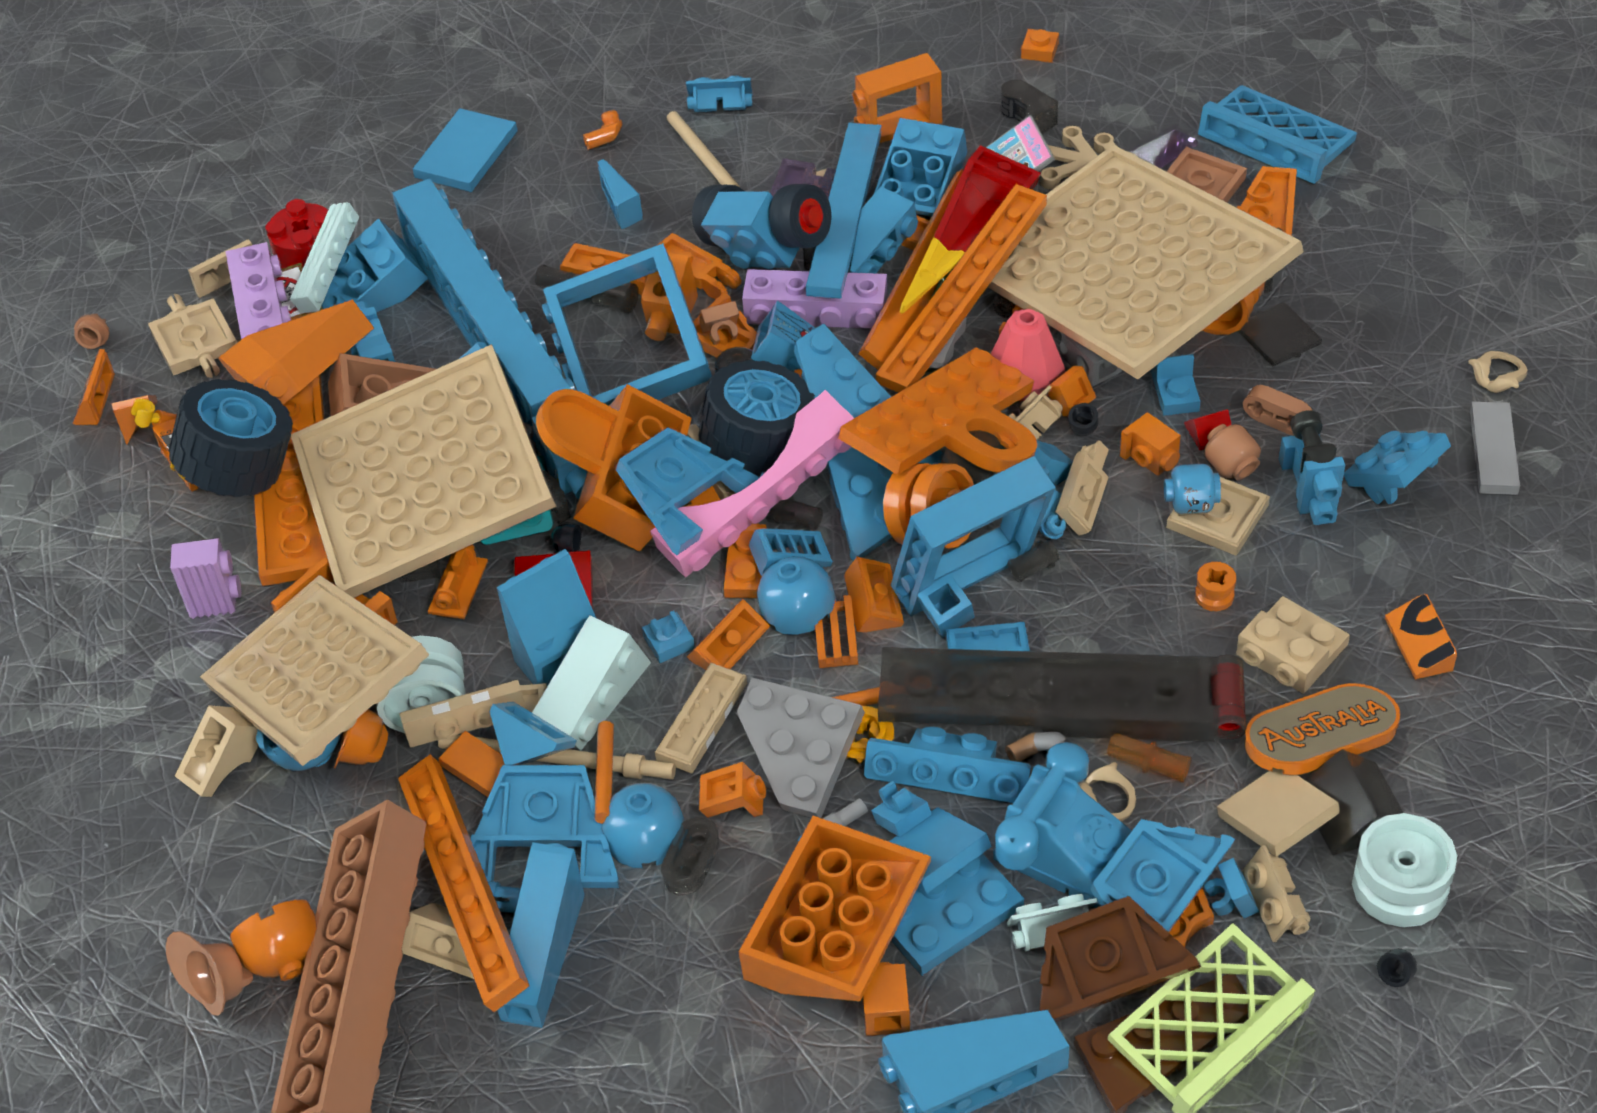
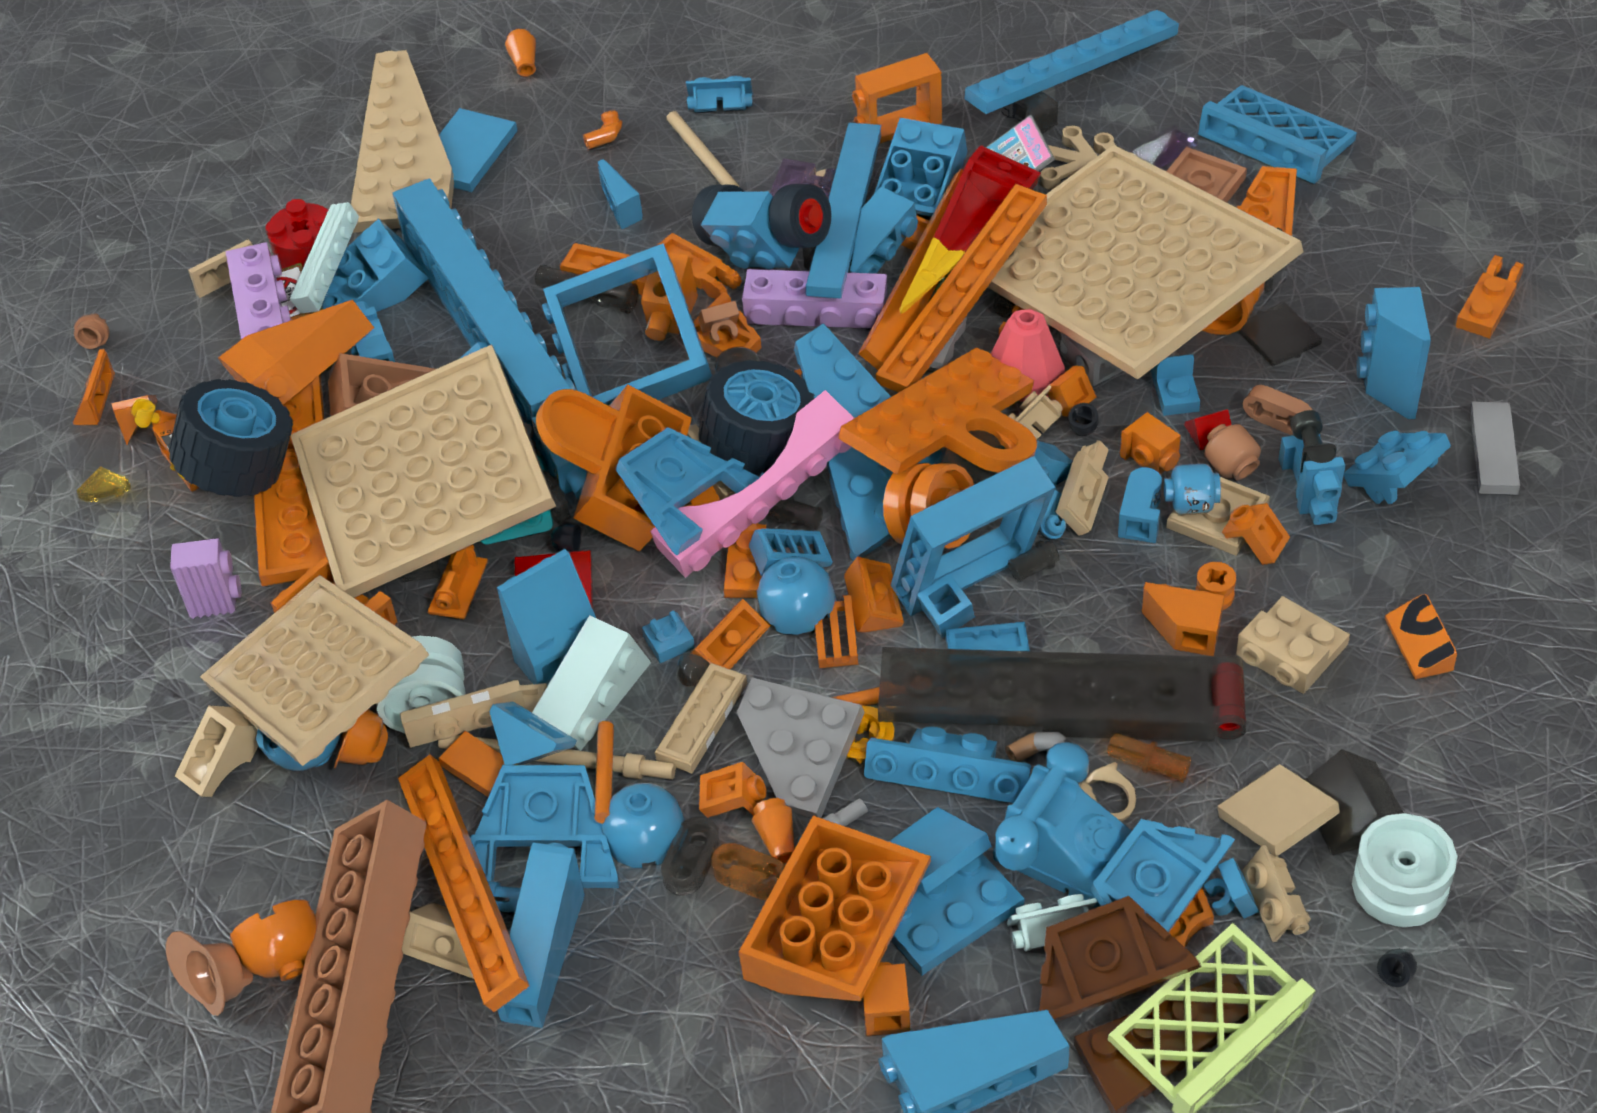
(103, 484): none -> clear yellow tile
(192, 336): tan plate -> none
(396, 143): none -> tan wing
(521, 49): none -> orange cone
(691, 669): none -> clear smoke hinge
(748, 873): none -> clear orange beam
(775, 826): none -> orange cone
(778, 336): dark azure torso -> none
(900, 810): dark azure tile -> none
(1040, 45): orange plate -> none
(1070, 61): none -> dark azure plate
(1138, 511): none -> dark azure leg
(1184, 616): none -> orange slope
(1259, 529): none -> orange bracket
(1316, 727): tile -> none
(1395, 348): none -> dark azure slope
(1489, 299): none -> orange hinge
(1503, 382): tan piece -> none

